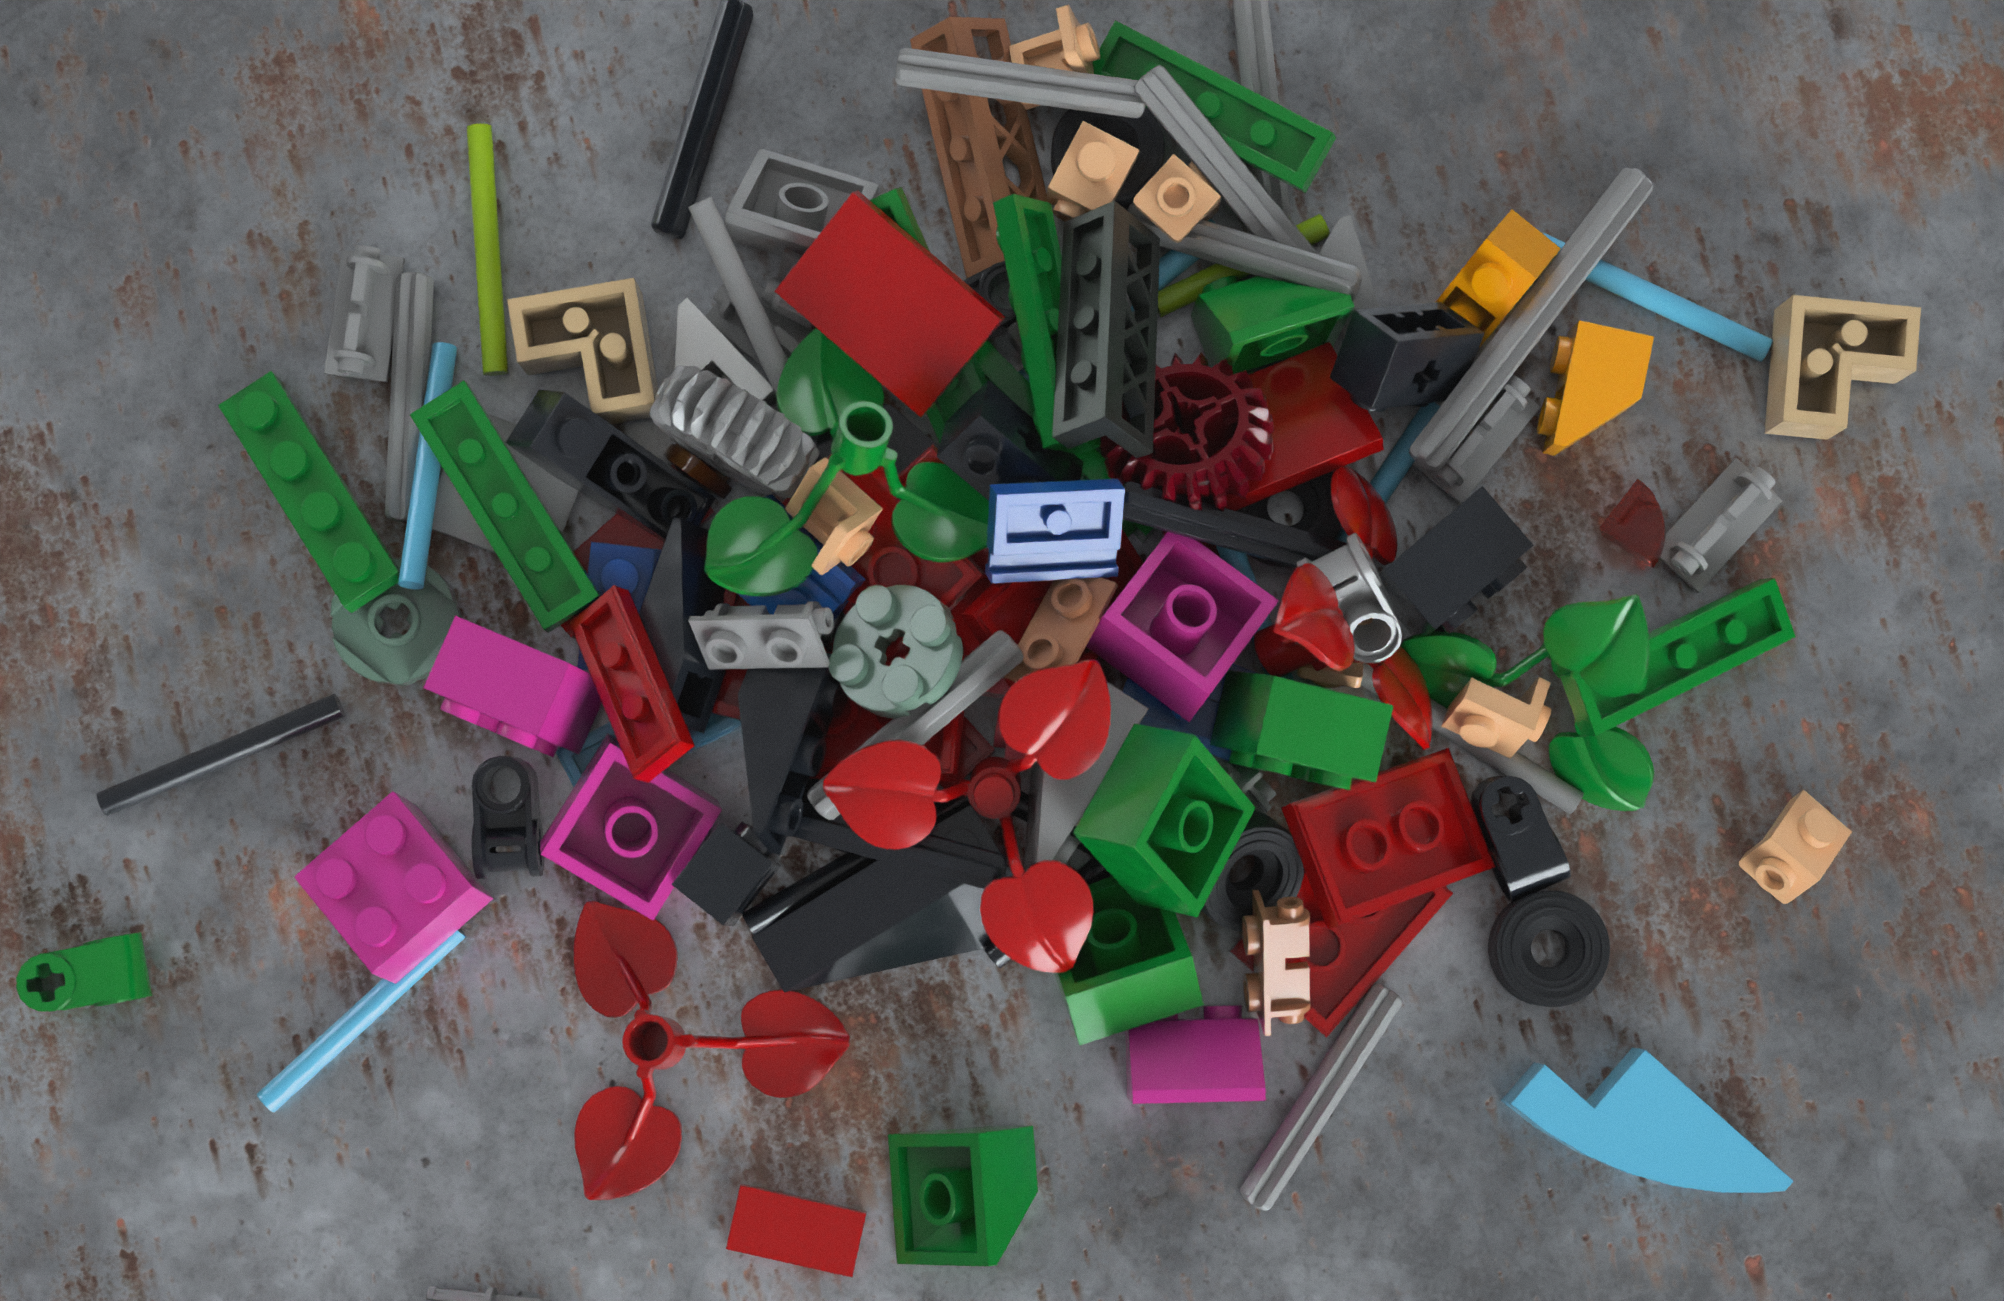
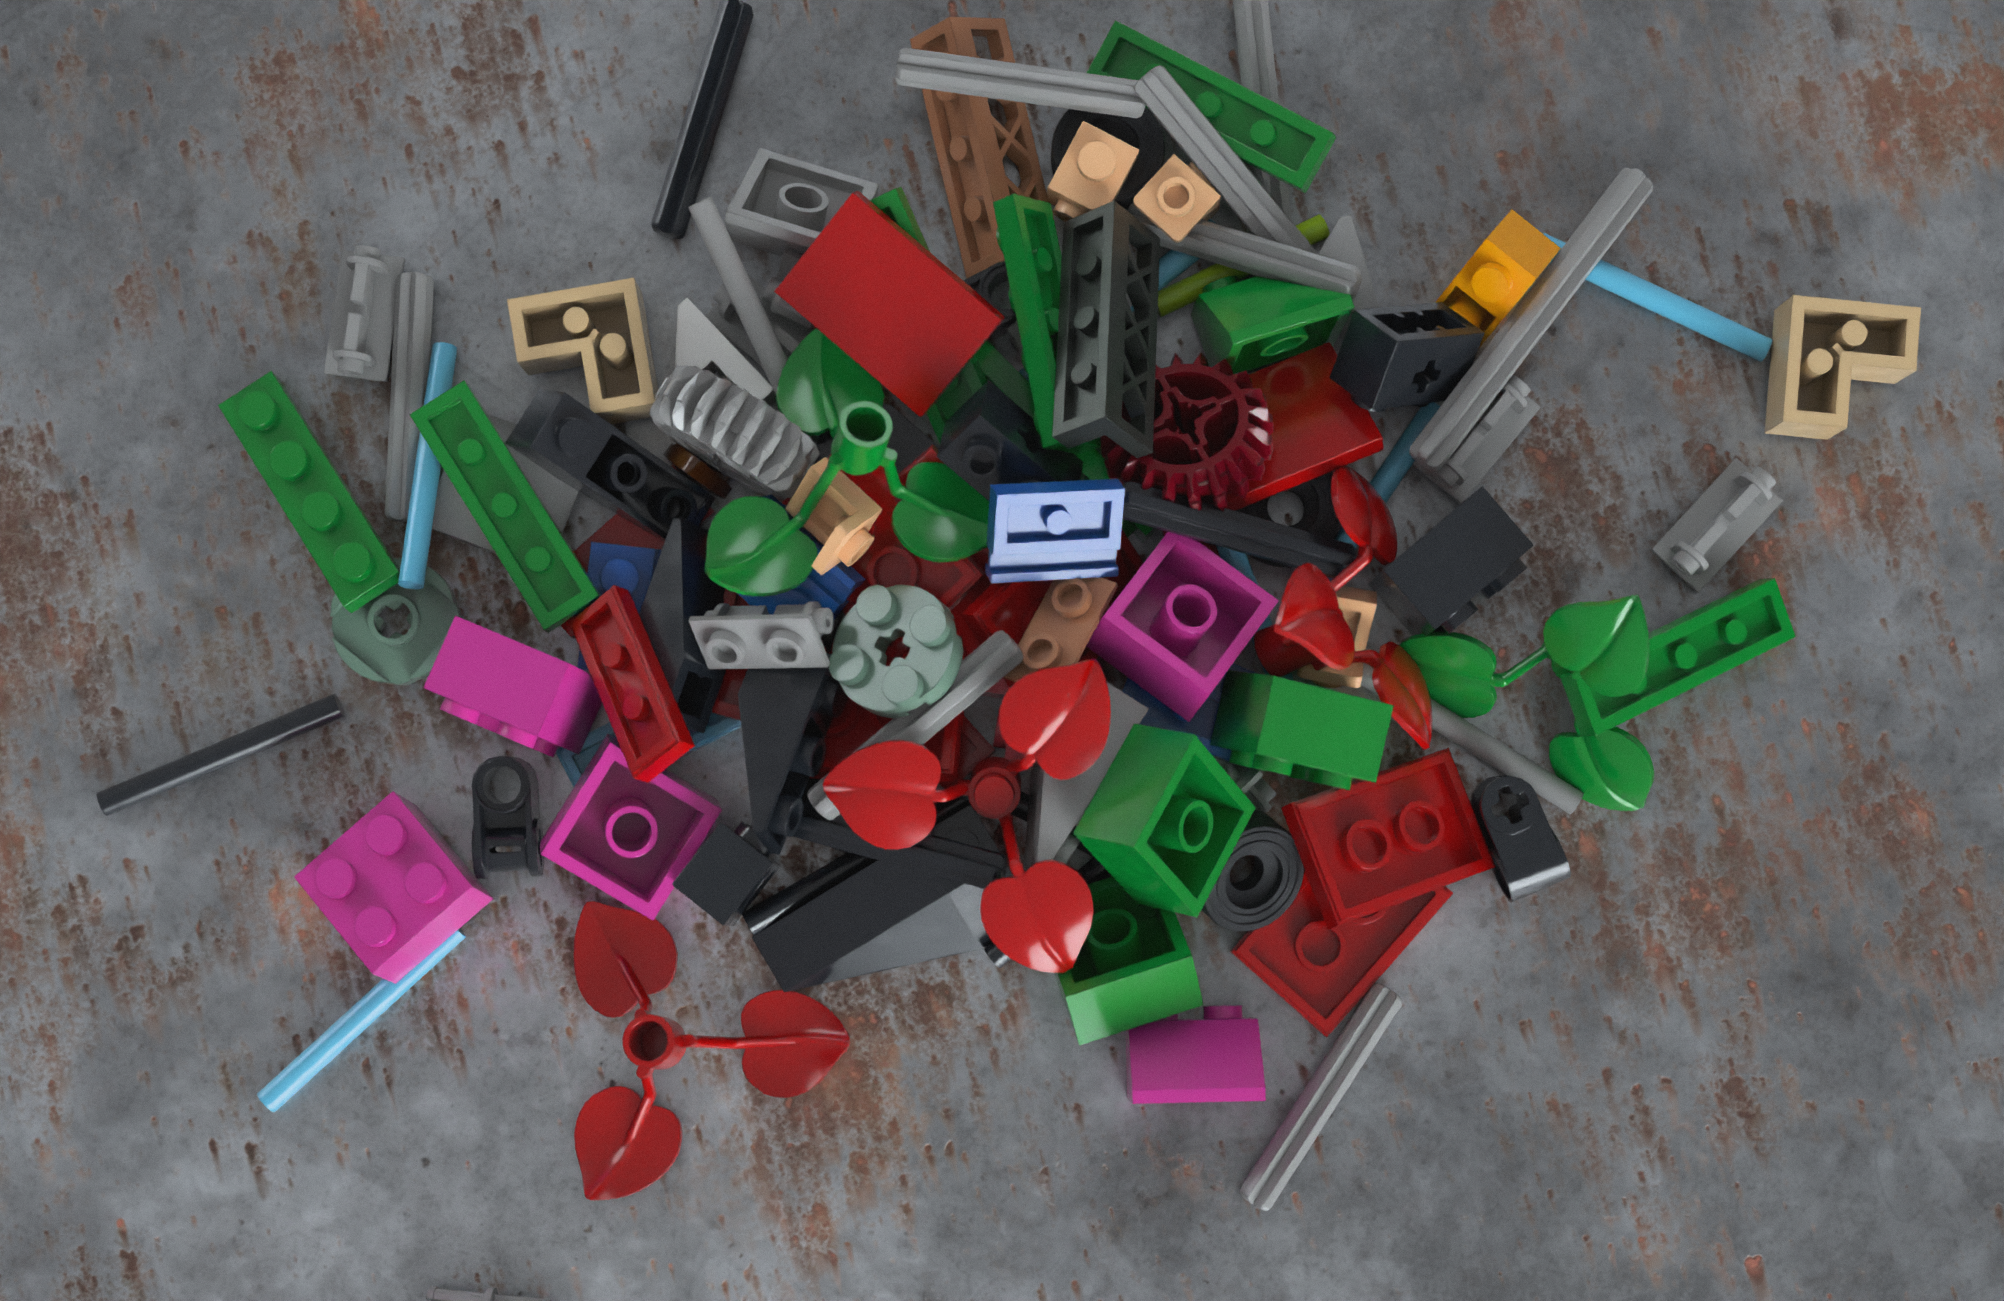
(94, 974): green piece -> none
(487, 249): lime bar -> none
(796, 1230): red tile -> none
(960, 1192): green slope -> none
(1068, 48): light nougat bracket -> none
(1271, 937): nougat hinge -> none
(1361, 598): light grey piece -> none
(1497, 719): light nougat bracket -> none
(1585, 943): black tyre -> none
(1598, 379): light orange slope -> none
(1637, 525): clear red tile -> none
(1646, 1127): medium azure slope -> none
(1796, 848): light nougat bracket -> none

